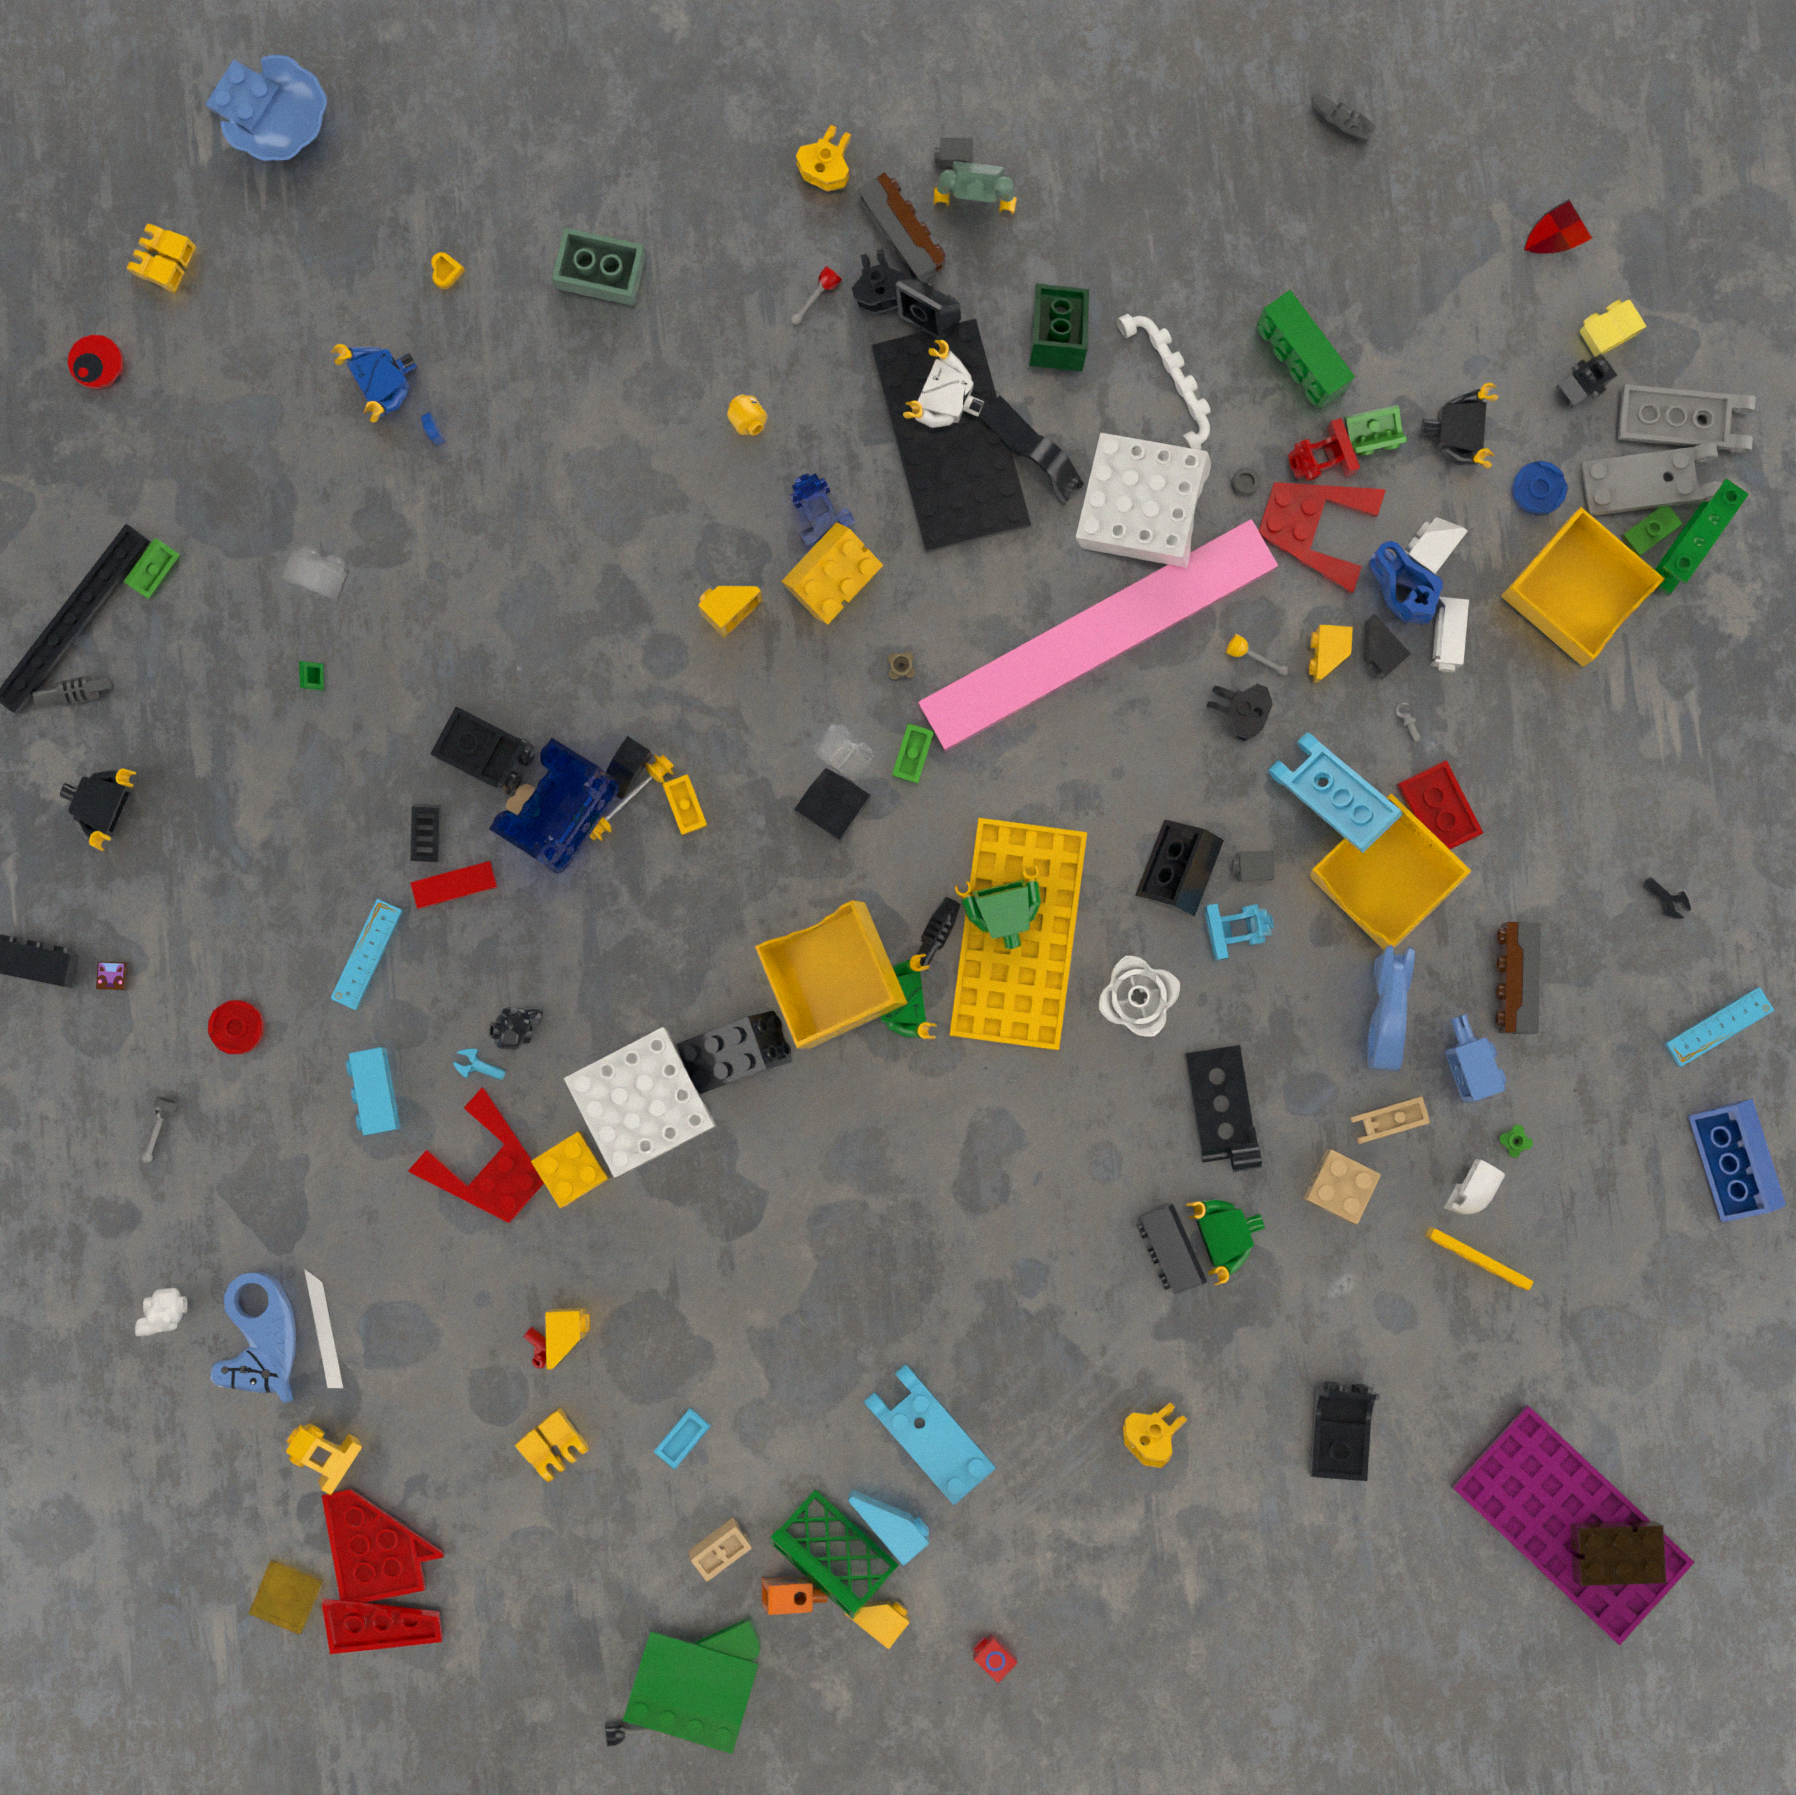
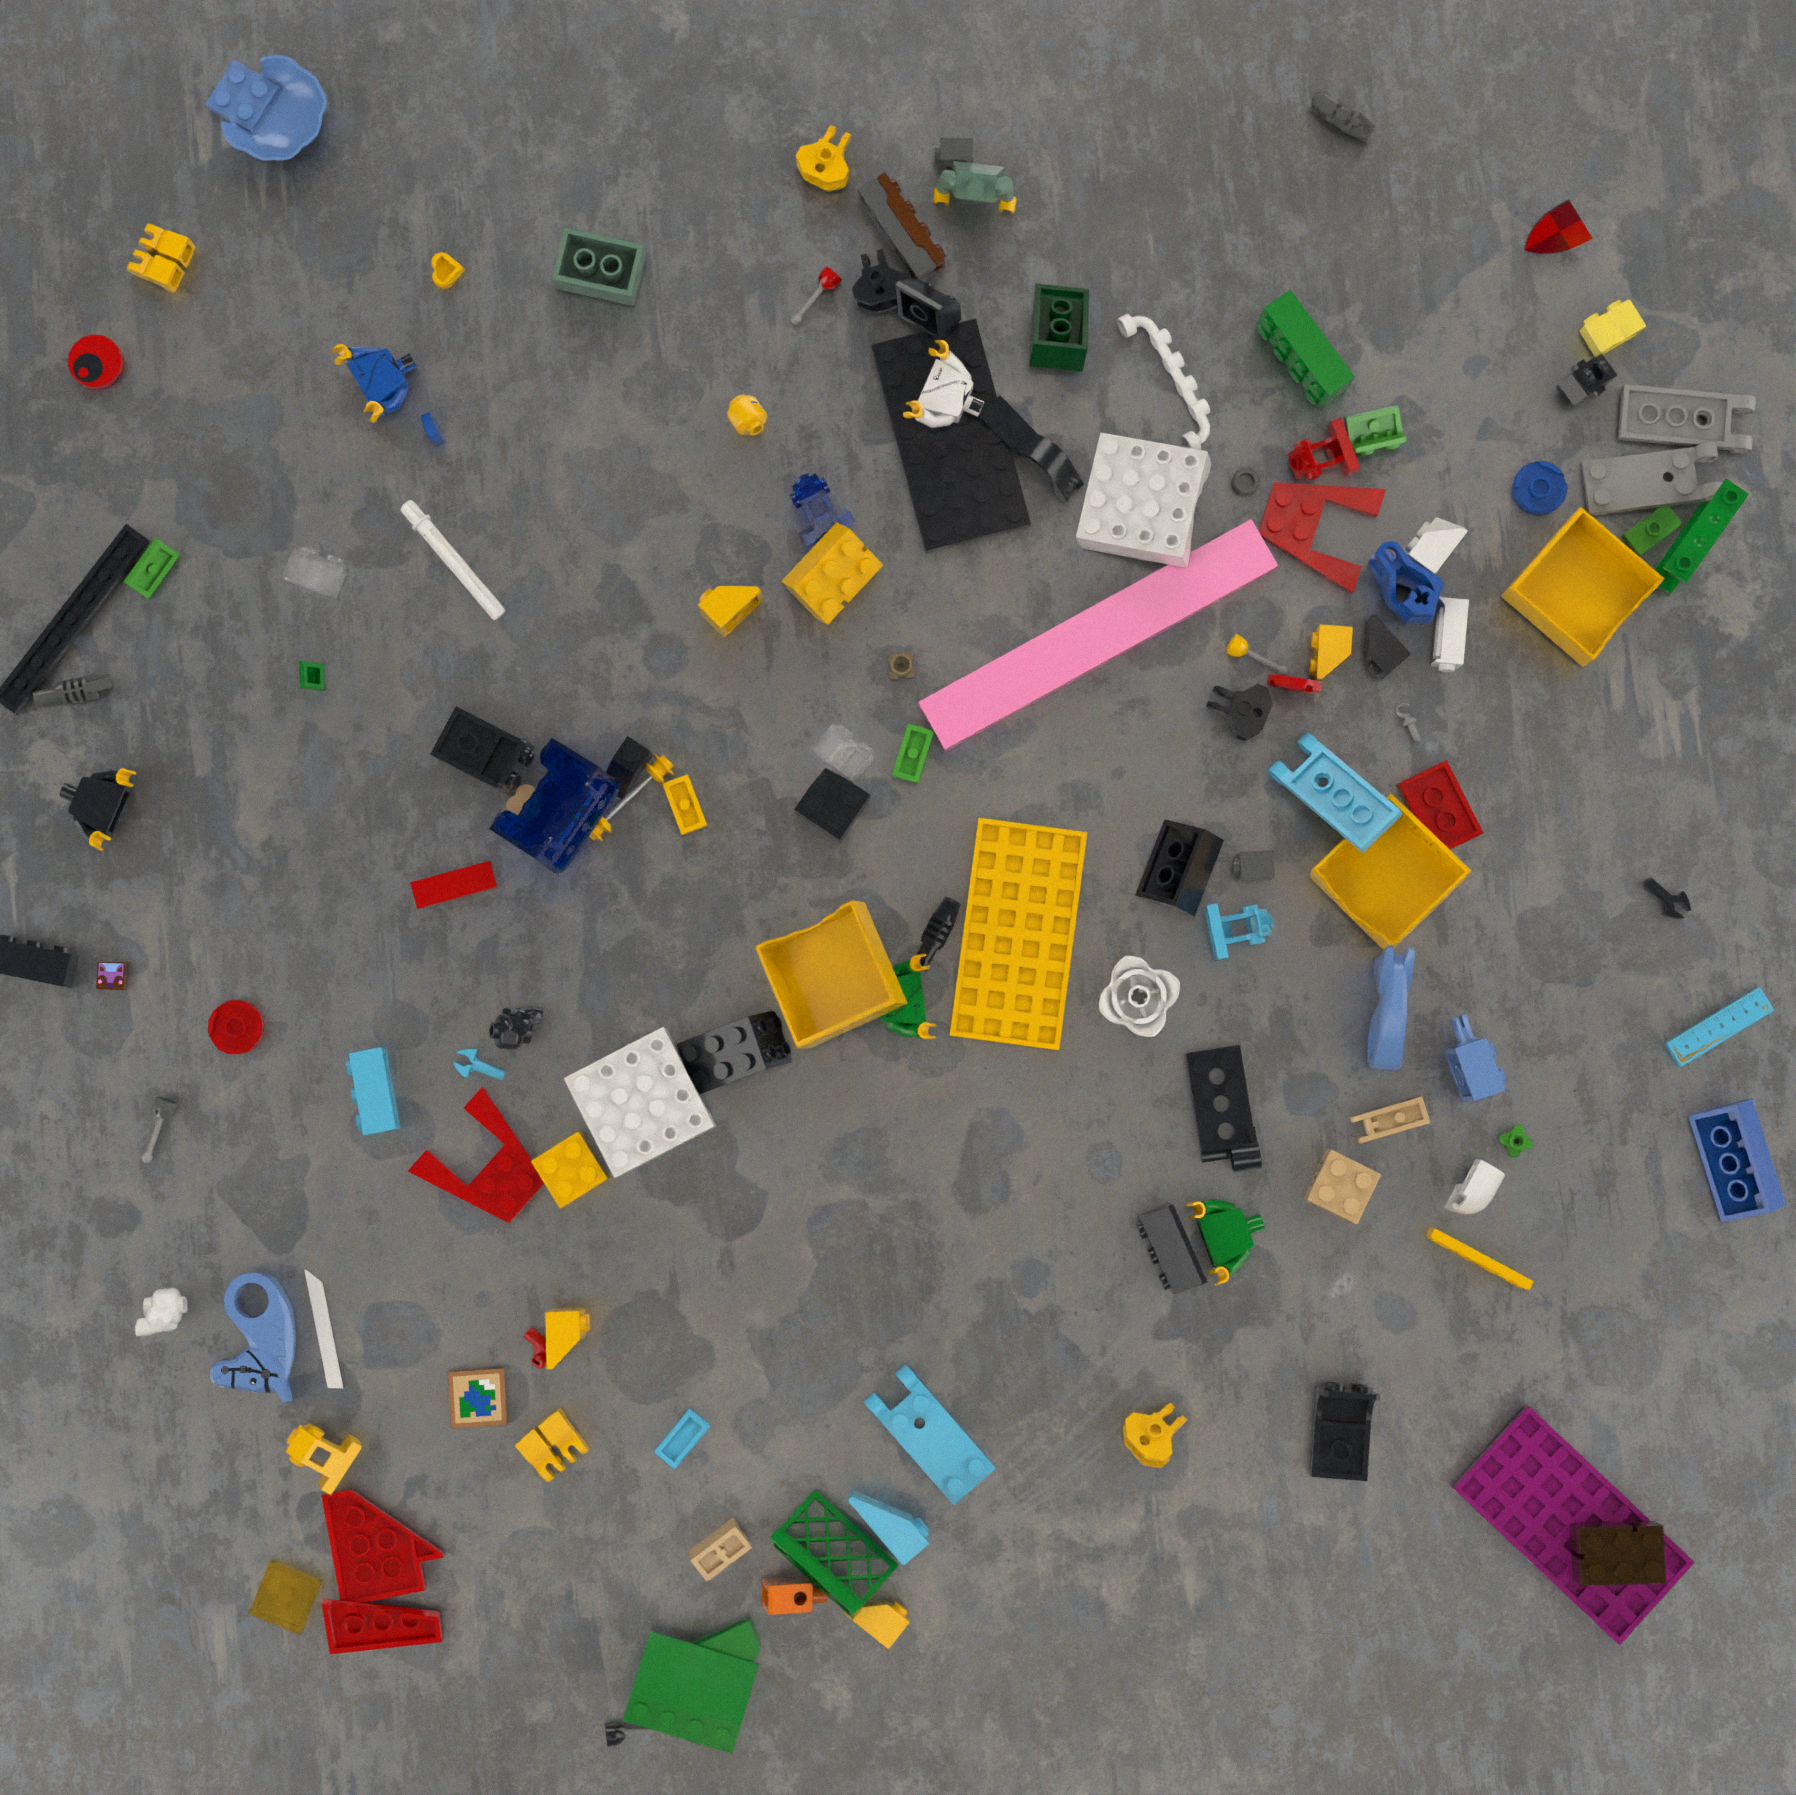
(366, 954): medium azure tile -> none
(435, 833): black slope -> none
(452, 559): none -> white axle
(478, 1398): none -> tile
(994, 1657): red brick -> none
(1004, 908): green torso -> none
(1294, 683): none -> red tile
(1462, 427): black torso -> none
(1519, 978): piece -> none

